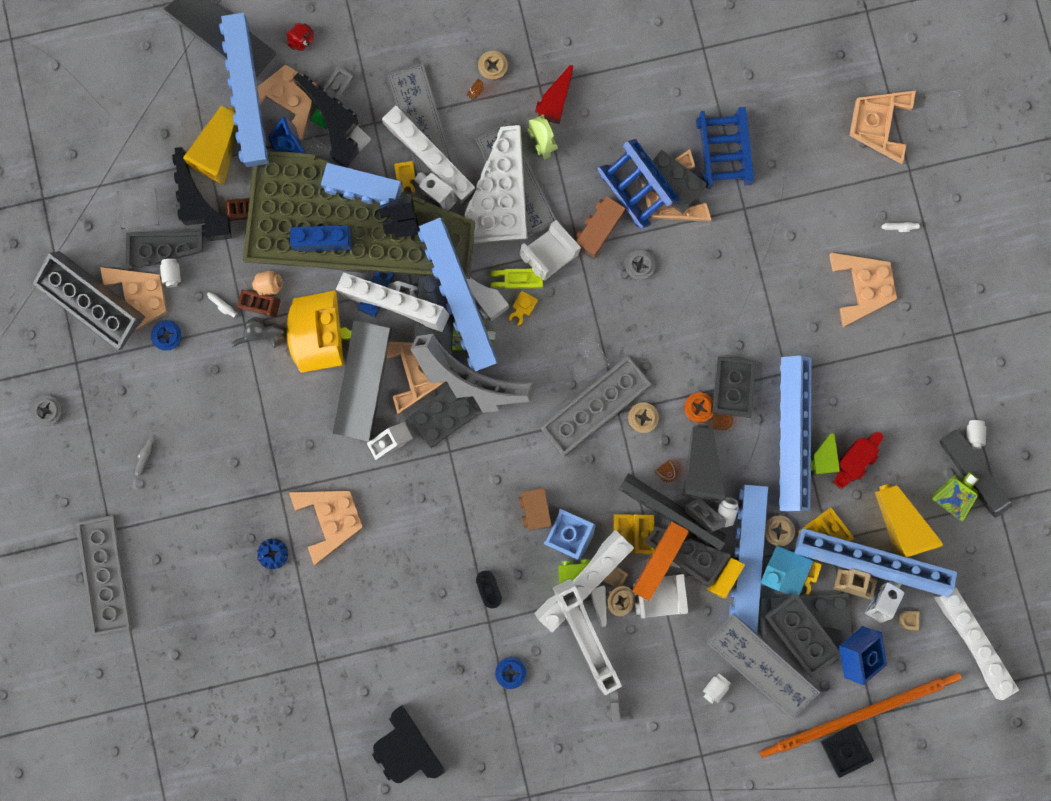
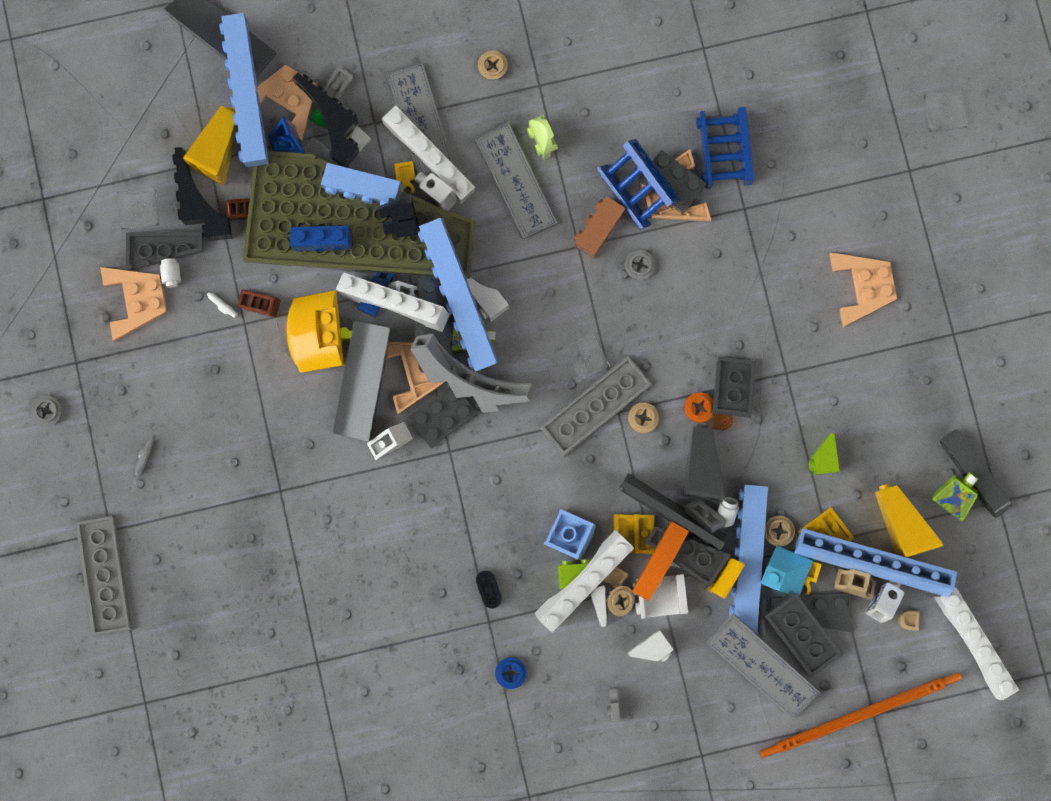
(87, 299): dark grey arch -> none
(159, 331): blue gear -> none
(258, 330): dark grey animal -> none
(267, 283): light nougat head -> none
(280, 558): blue gear -> none
(300, 36): red head -> none
(336, 516): light nougat wing -> none
(405, 750): black brick -> none
(476, 89): clear orange tile -> none
(500, 193): white wing -> none
(517, 279): neon yellow hinge -> none
(524, 306): yellow plate -> none
(535, 509): medium nougat brick -> none
(550, 251): white panel -> none
(555, 97): red slope -> none
(586, 637): white arch -> none
(653, 648): none -> white slope
(667, 471): clear orange tile -> none
(716, 689): white brick -> none
(795, 434): light blue brick -> none
(846, 751): black plate -> none
(857, 458): red hinge -> none
(863, 655): blue slope -> none
(873, 120): light nougat wing -> none
(901, 227): white piece -> none
(976, 434): white brick -> none

